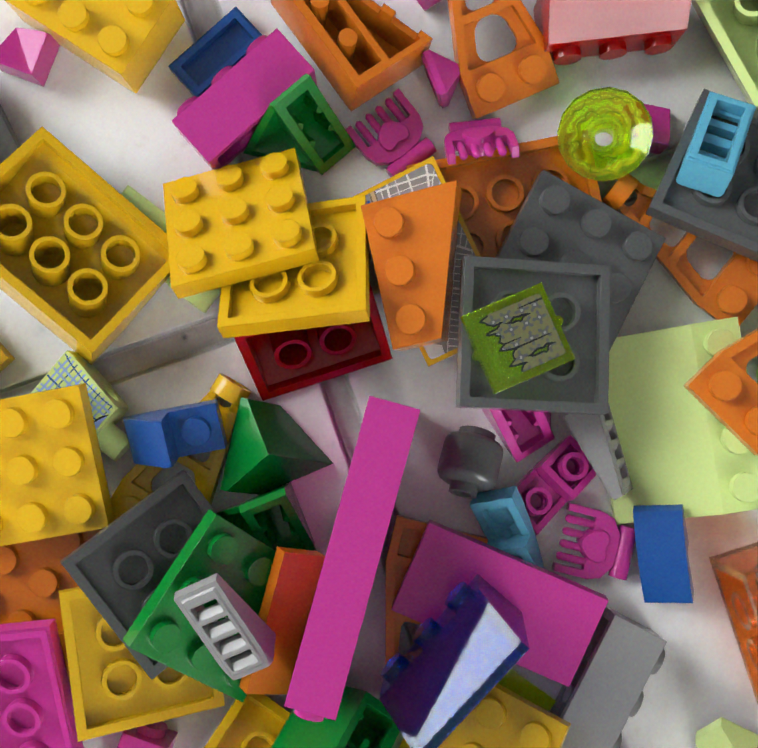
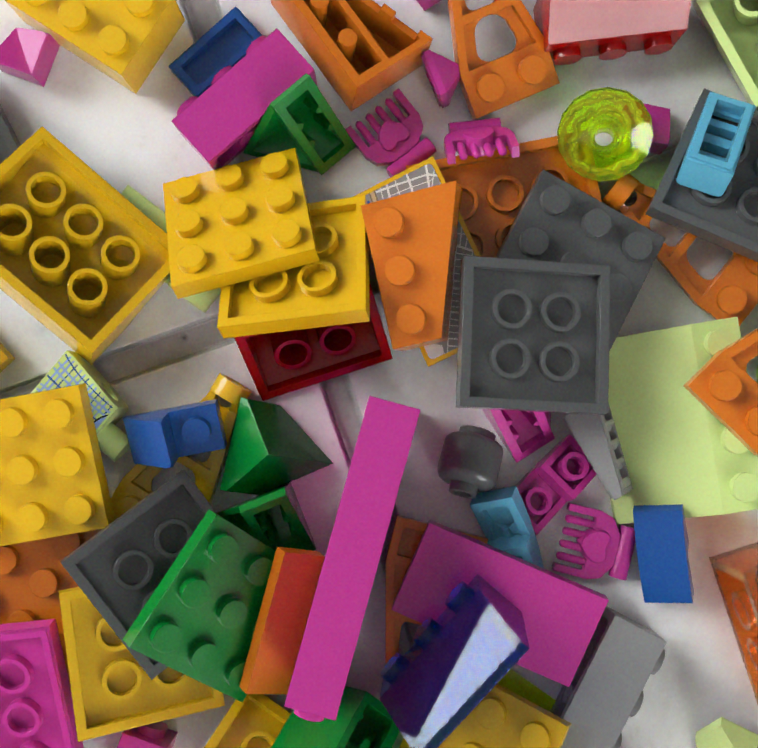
(235, 654): light grey slope -> none
(517, 338): piece -> none

